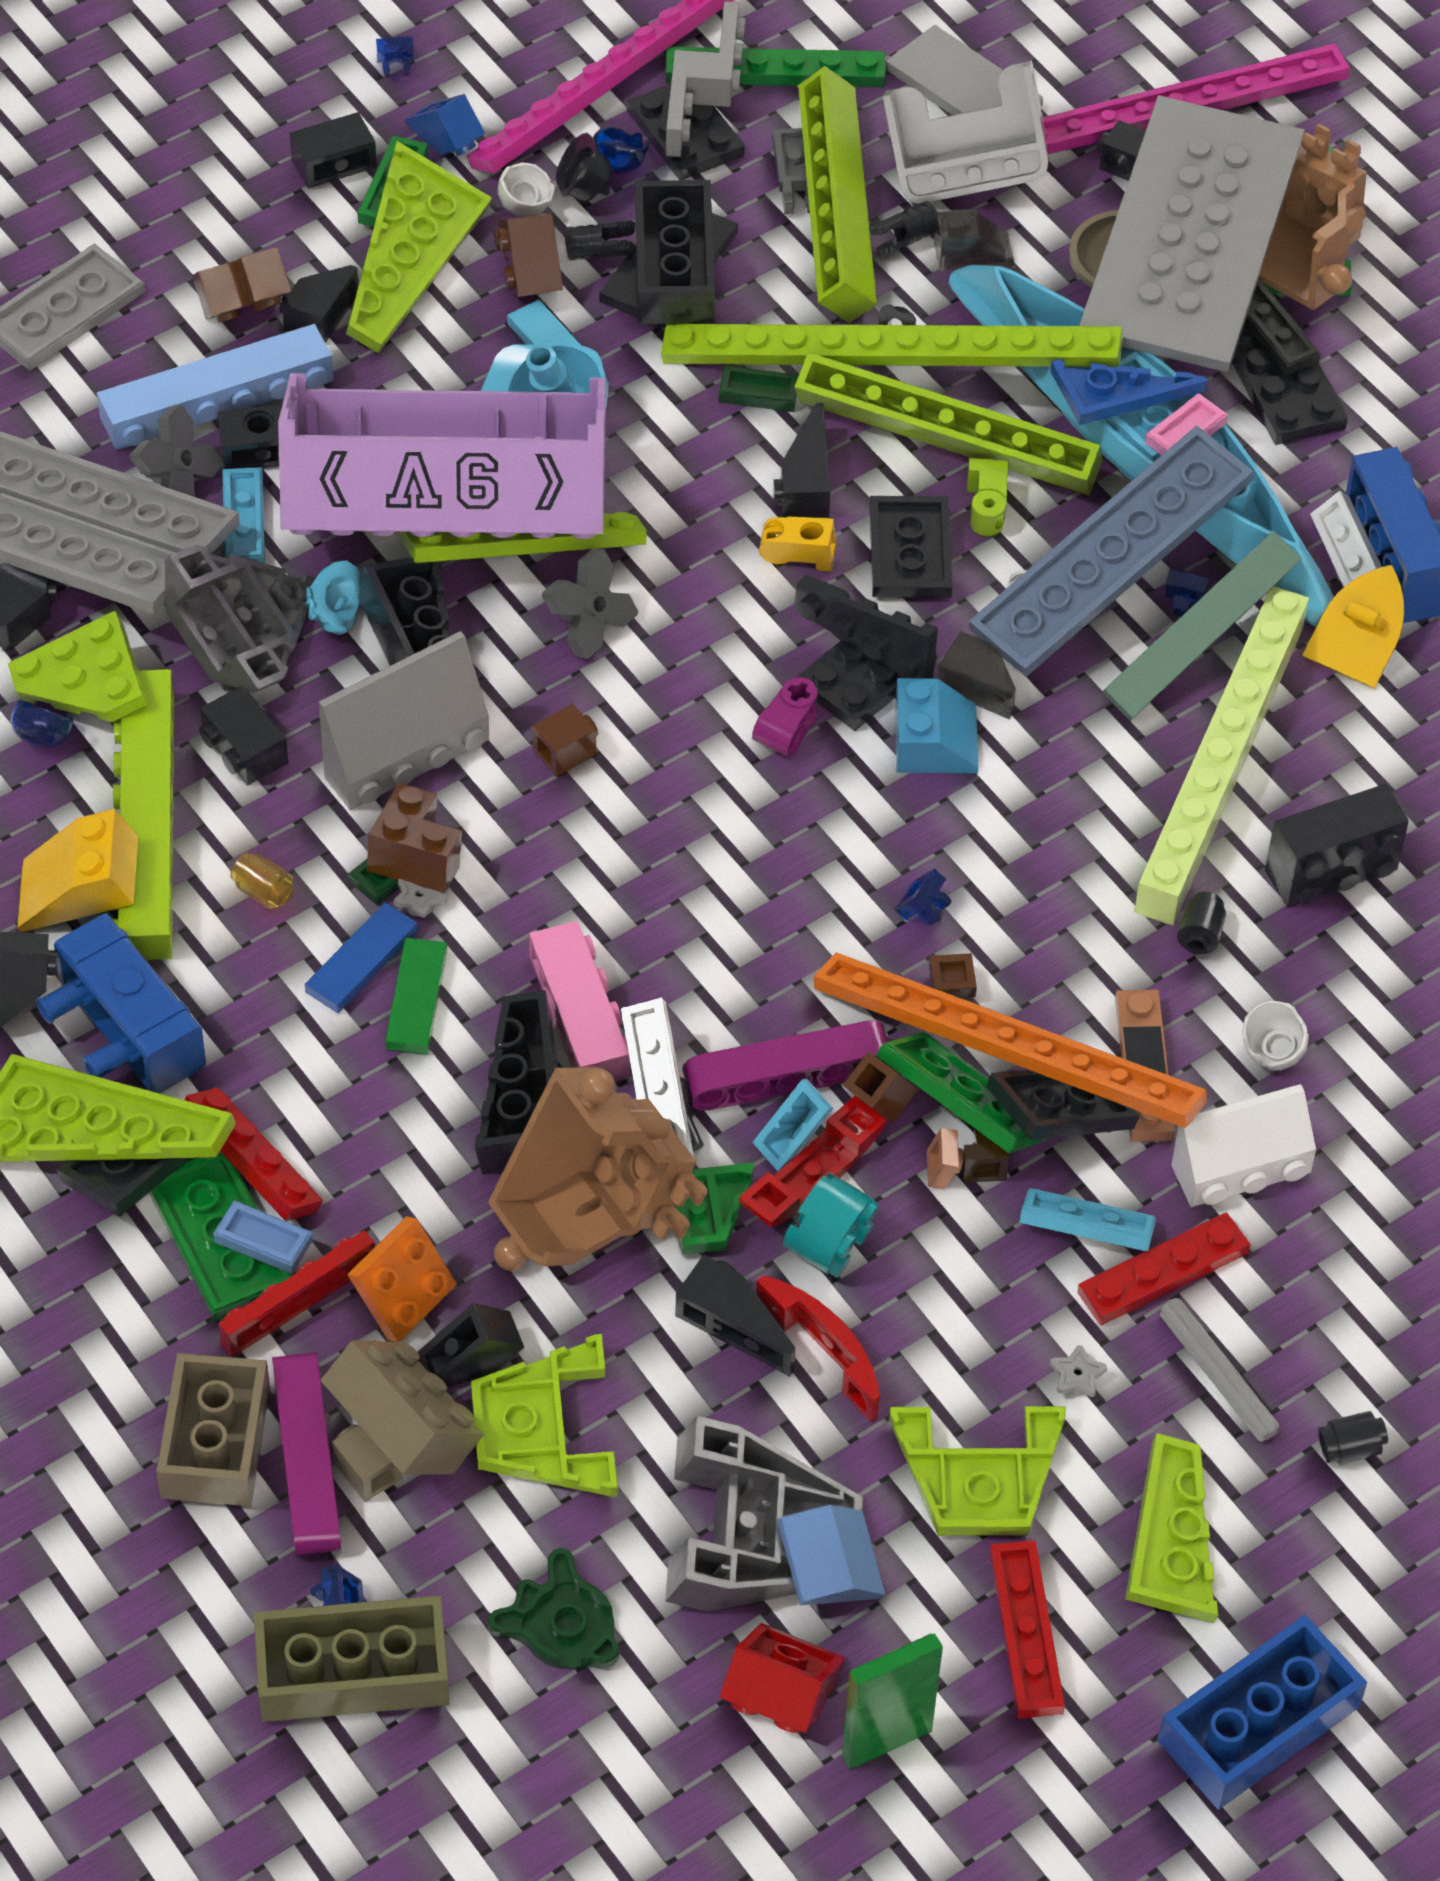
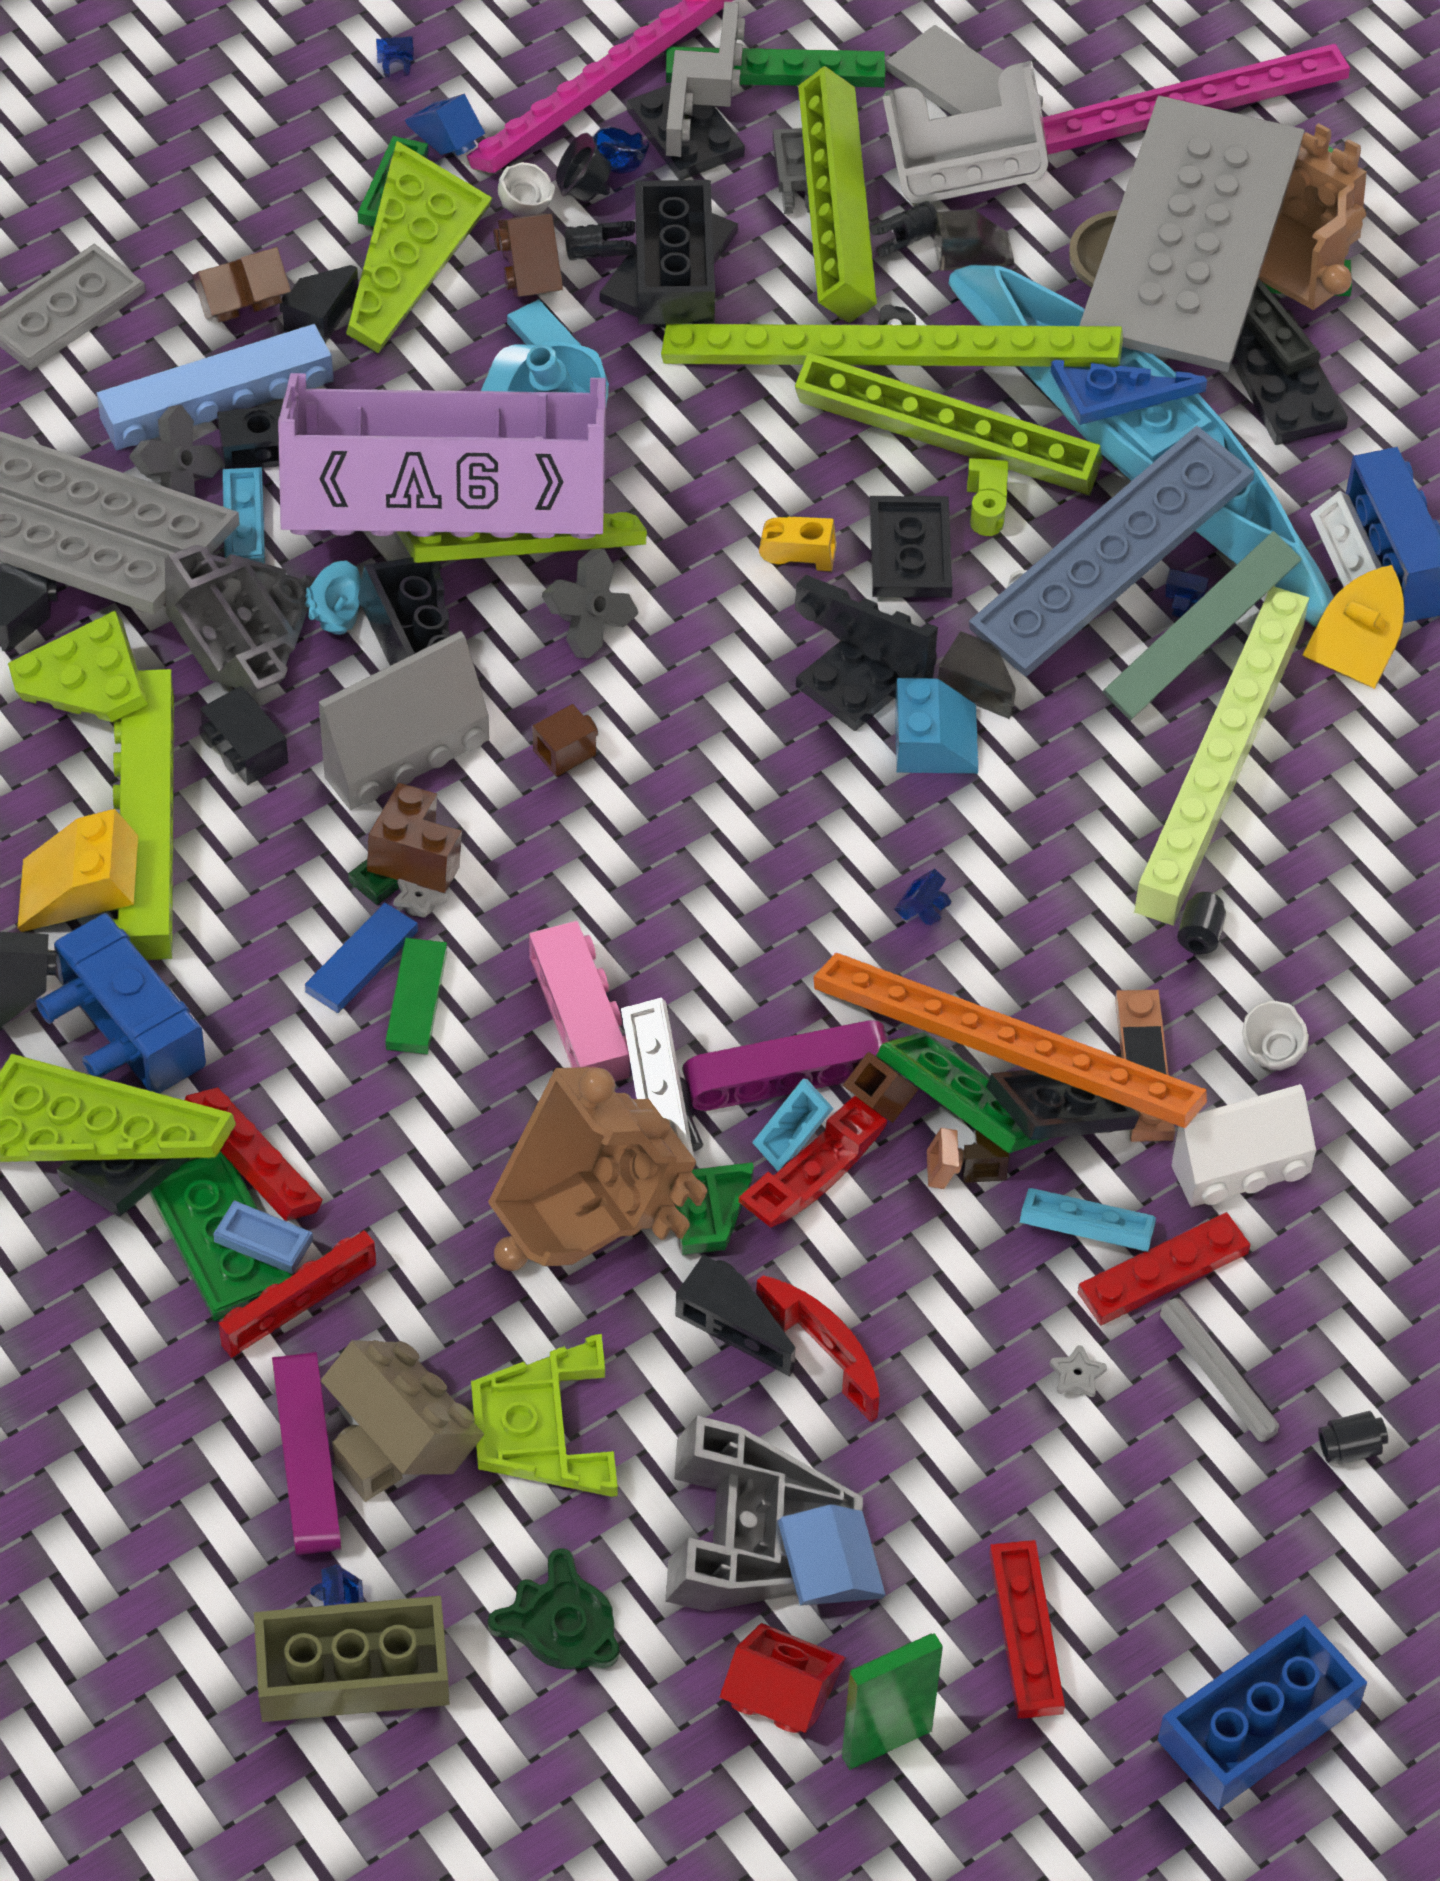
(39, 726): clear blue hair -> none
(213, 1429): dark tan brick -> none
(262, 880): clear yellow brick -> none
(333, 150): black brick -> none
(402, 1279): orange plate -> none
(472, 1345): black slope -> none
(518, 1076): black wedge -> none
(758, 388): dark green tile -> none
(787, 717): magenta piece -> none
(805, 471): black slope -> none
(830, 1224): teal brick -> none
(953, 974): reddish brown plate -> none
(979, 1487): lime wing -> none
(1120, 149): black brick -> none
(1172, 1536): lime wing -> none
(1195, 412): bright pink tile -> none
(1336, 845): black brick -> none

